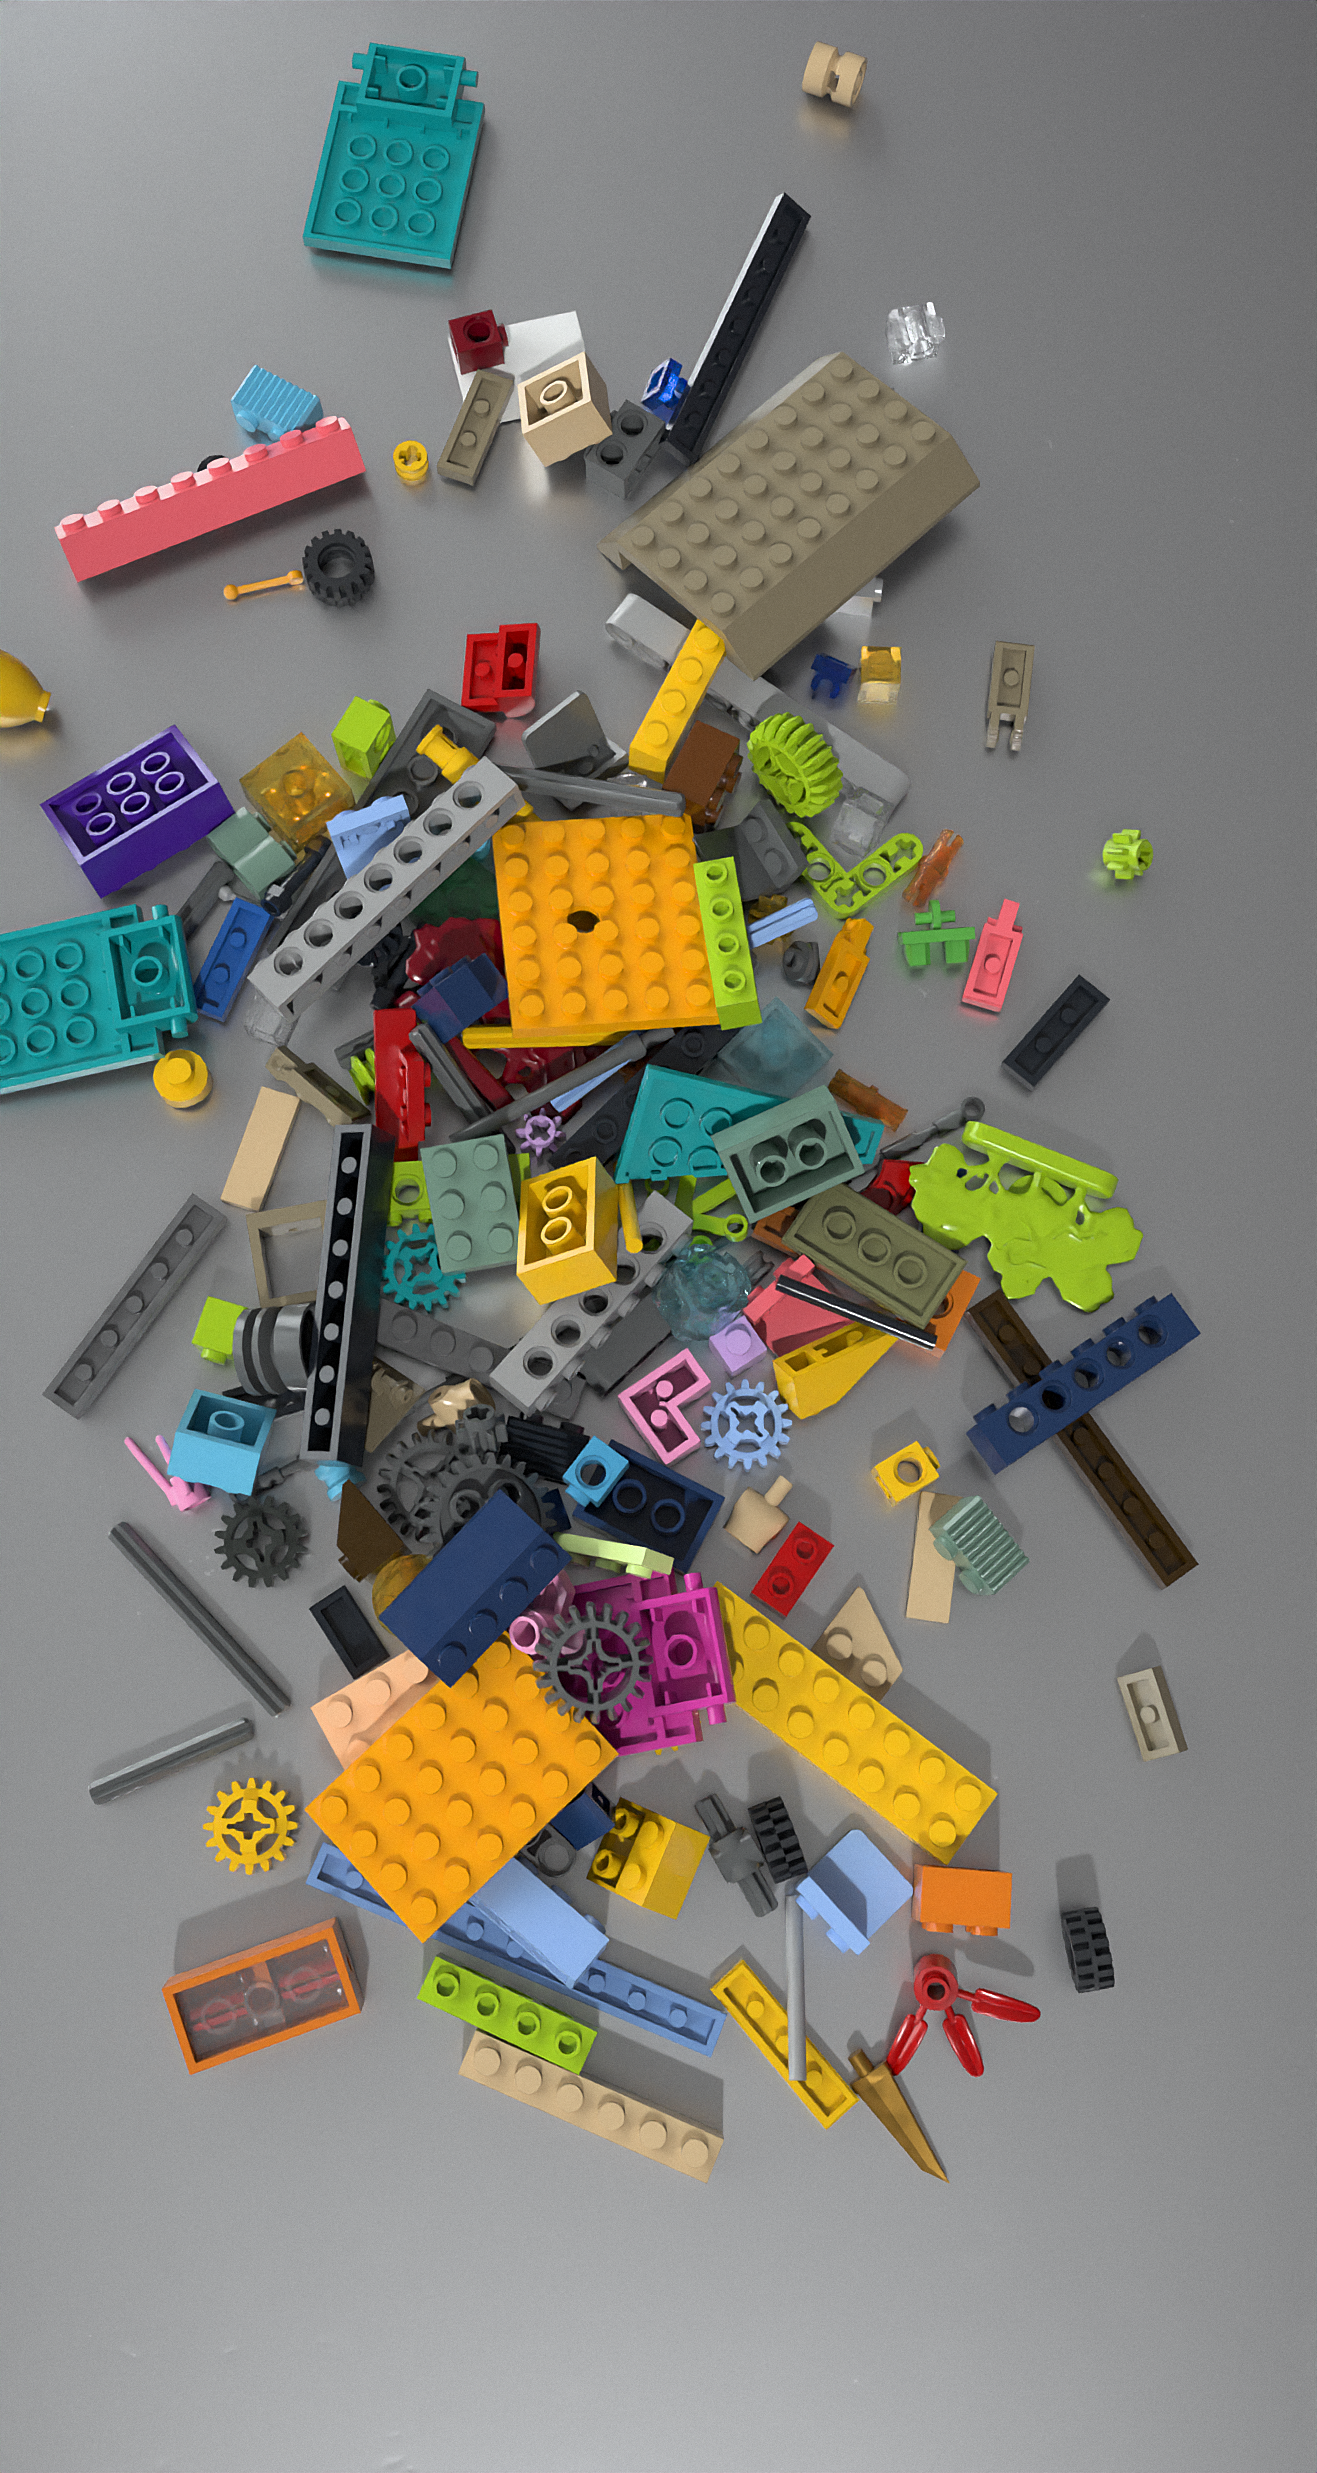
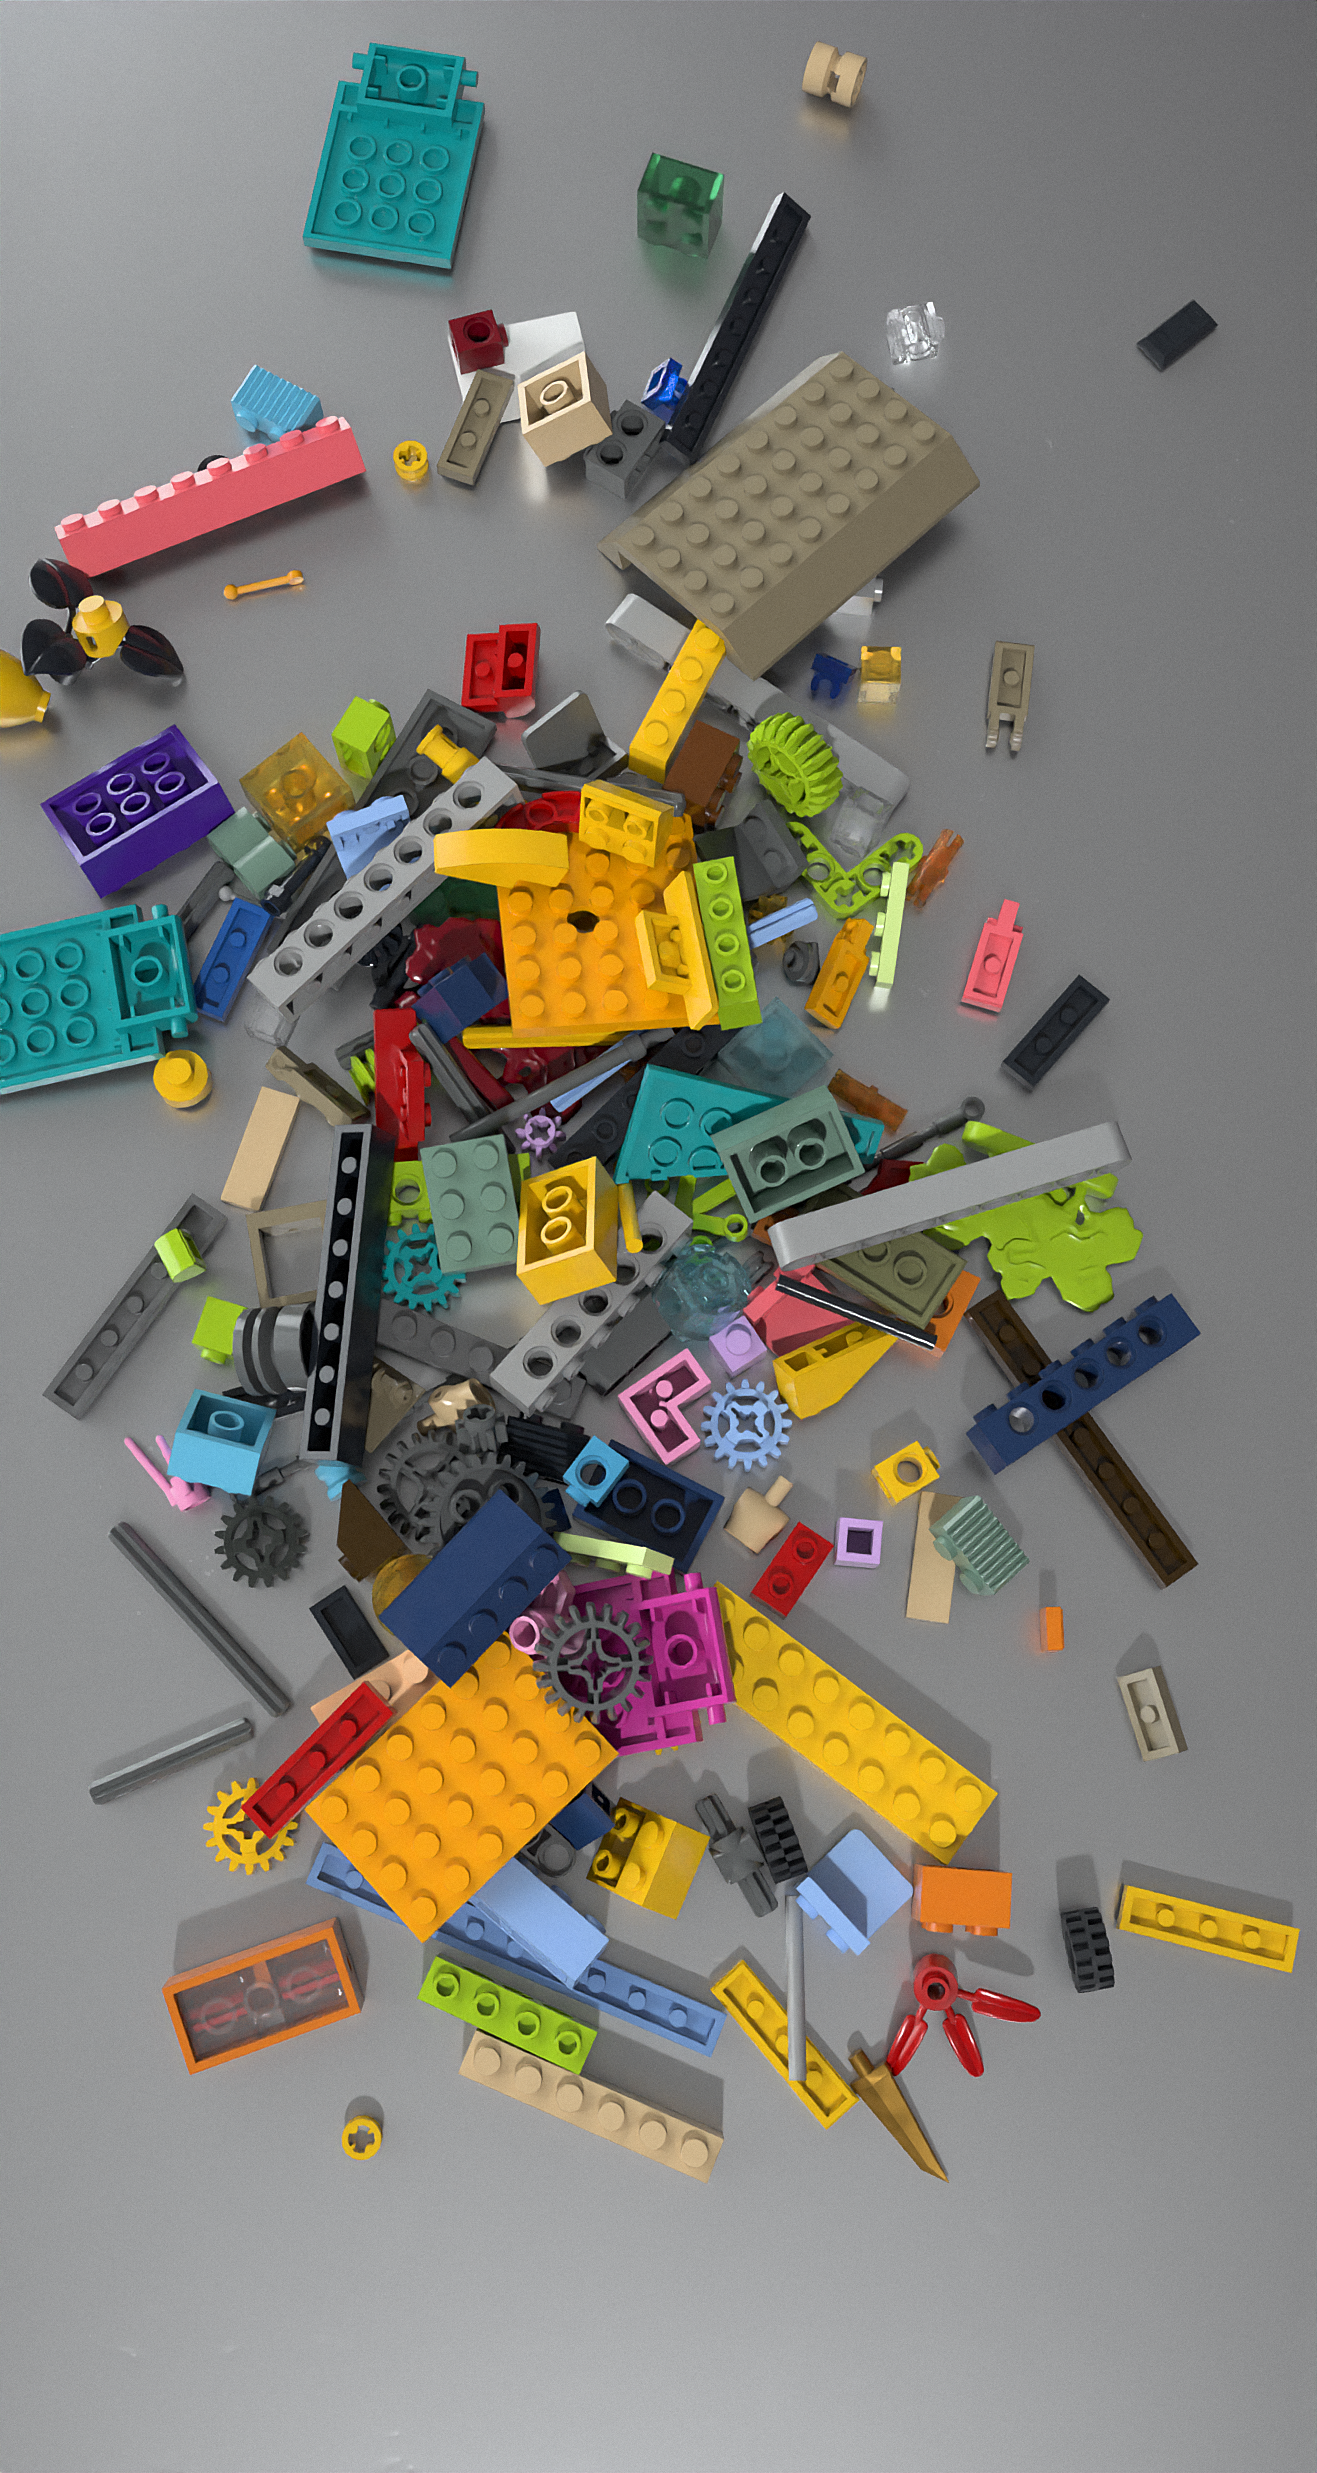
(55, 652): none -> black plant
(103, 622): none -> yellow piece
(180, 1255): none -> lime brick
(318, 1759): none -> red plate
(330, 548): black tyre -> none
(371, 2147): none -> yellow bush
(502, 856): none -> yellow slope
(552, 813): none -> red tile
(624, 822): none -> yellow slope
(676, 951): none -> yellow bracket
(679, 206): none -> clear green brick
(858, 1542): none -> lavender brick
(859, 1647): tan wing -> none
(889, 925): none -> yellowish green plate
(949, 1196): none -> light grey beam
(954, 939): bright green hips -> none
(1051, 1629): none -> orange tile
(1127, 854): lime gear -> none
(1177, 334): none -> black tile
(1208, 1928): none -> yellow plate

